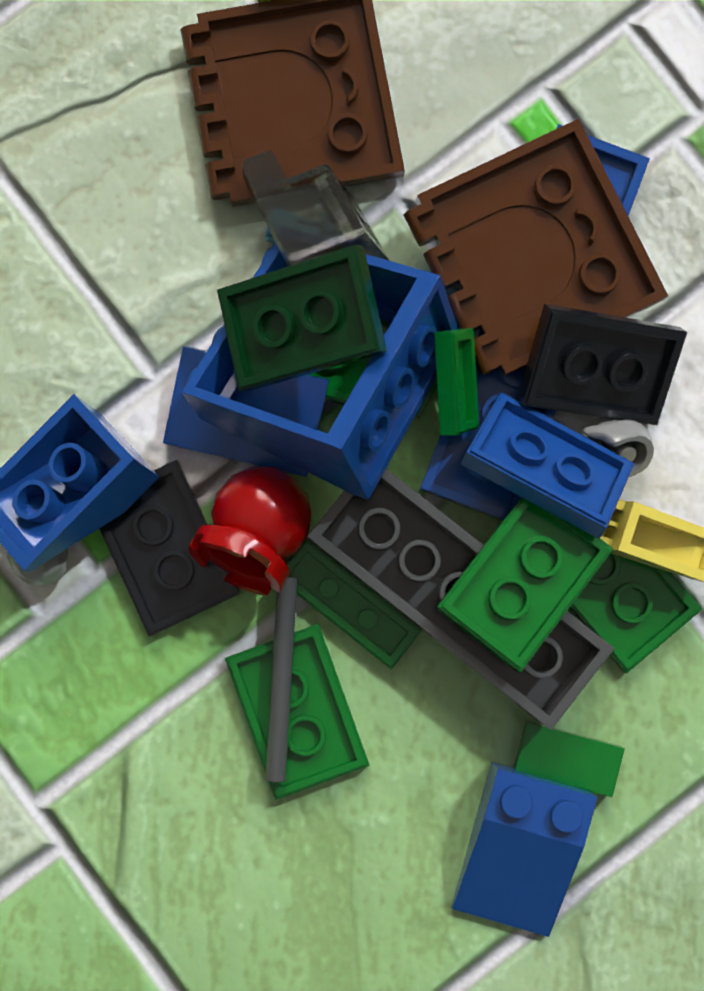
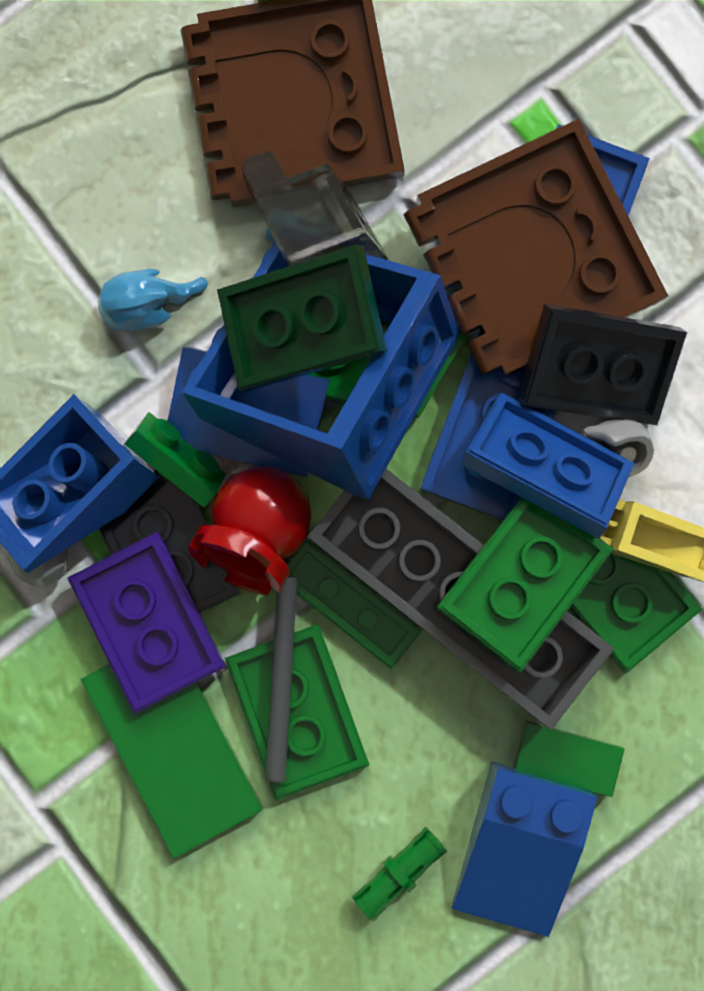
(136, 299): none -> dark azure piece
(146, 622): none -> dark purple tile
(177, 460): none -> green plate
(177, 761): none -> green tile
(399, 874): none -> green pin
(456, 381): green tile -> none

